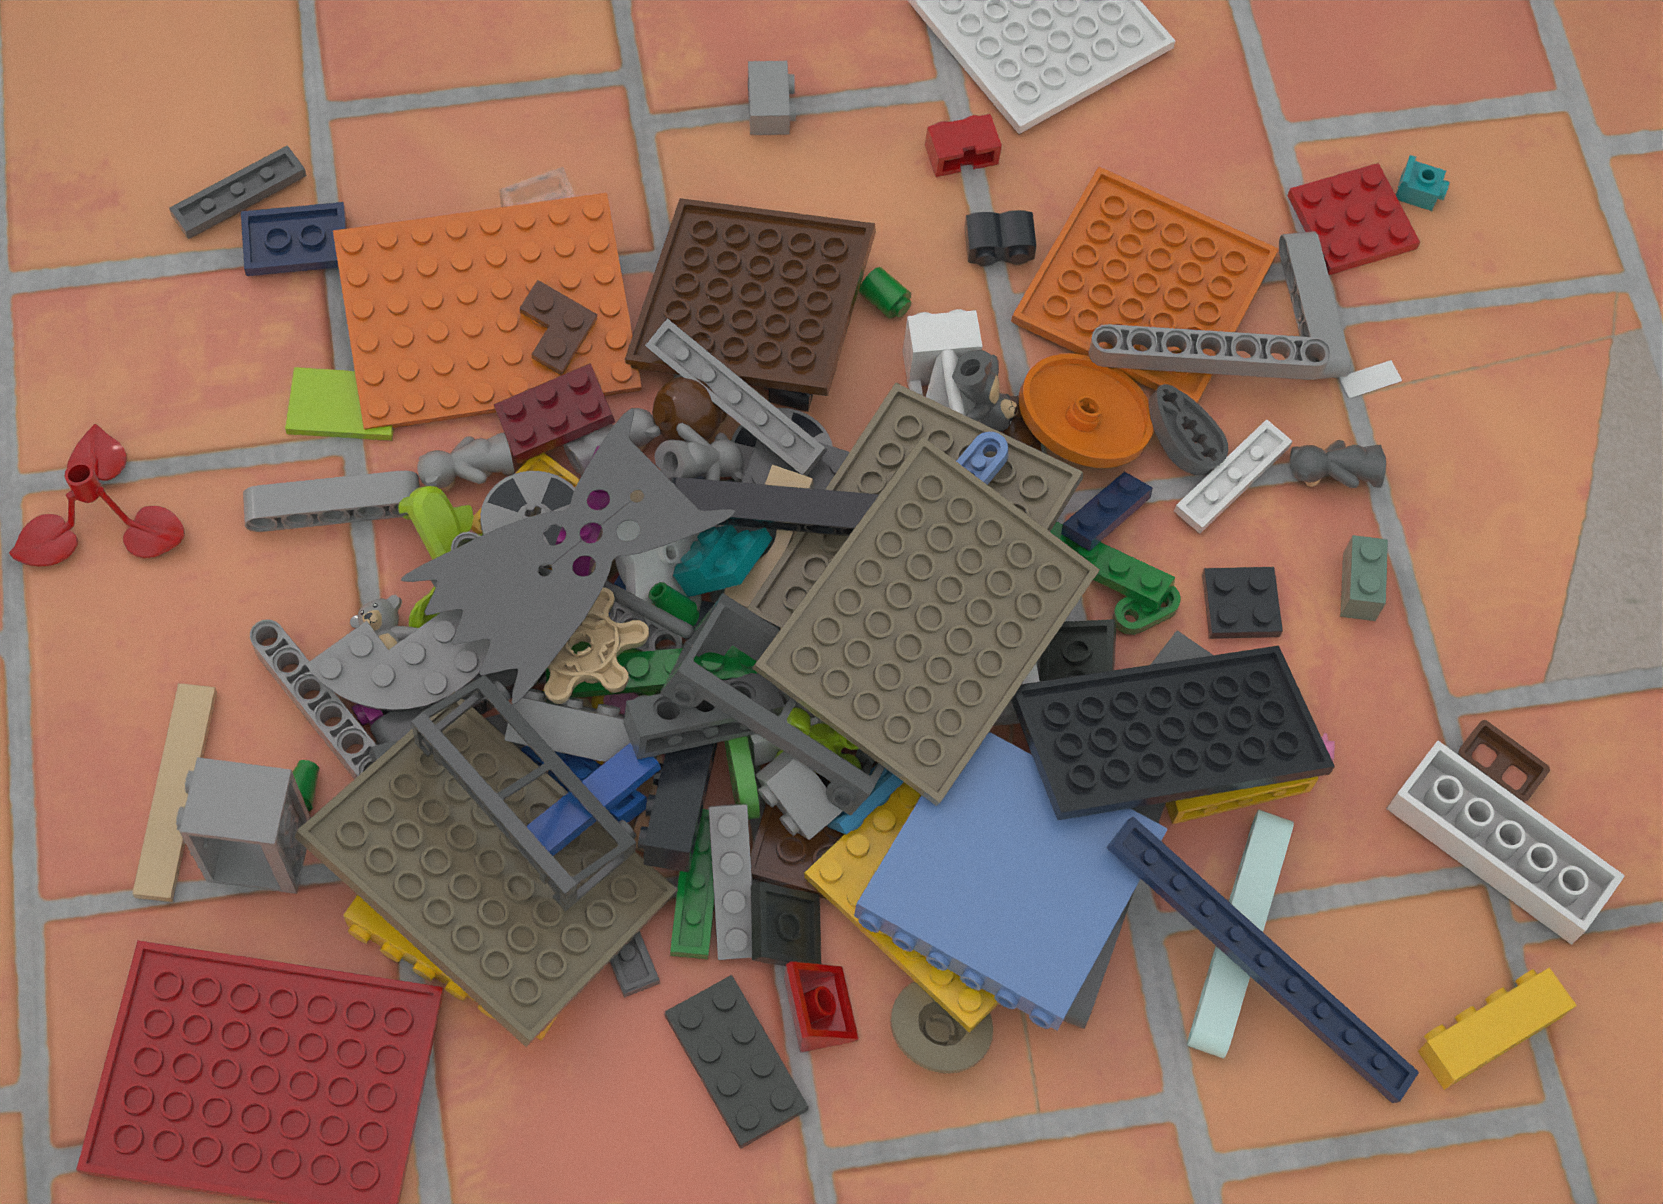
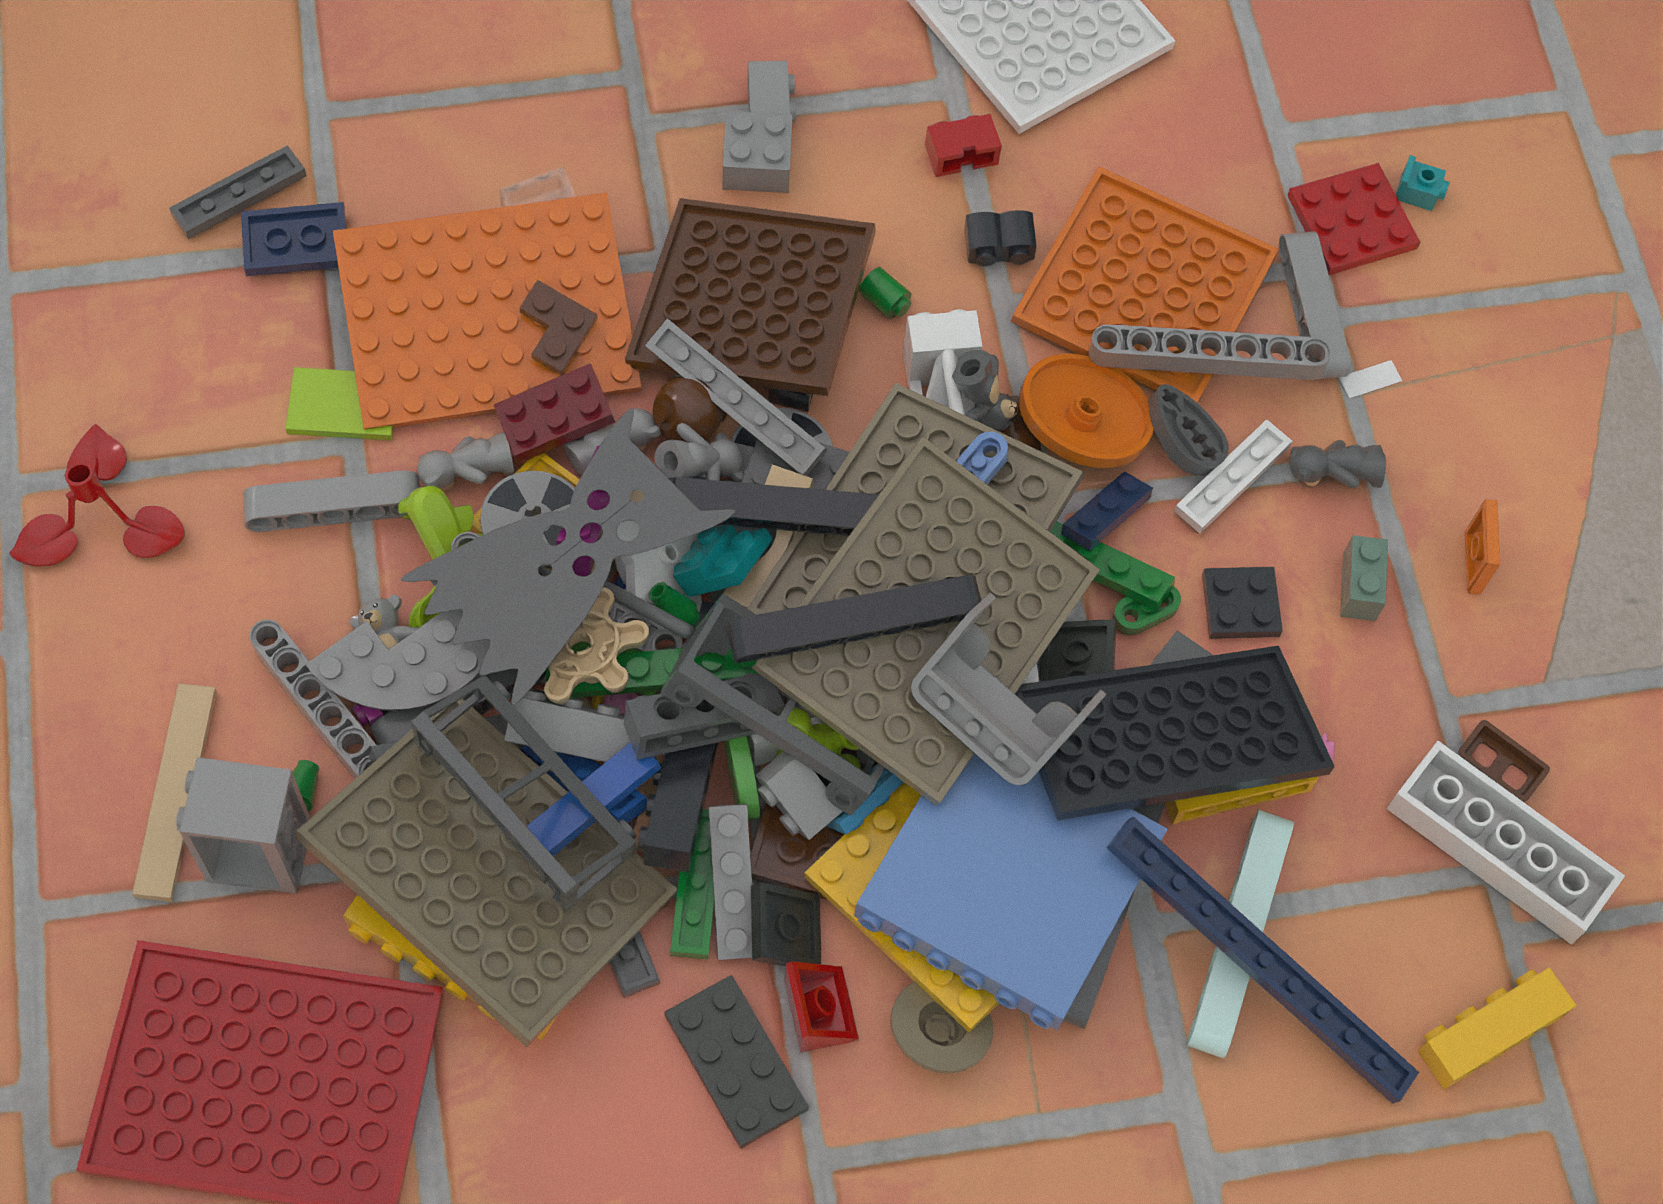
(757, 151): none -> light grey brick
(852, 618): none -> black beam
(985, 711): none -> light grey windscreen
(1482, 547): none -> orange tile

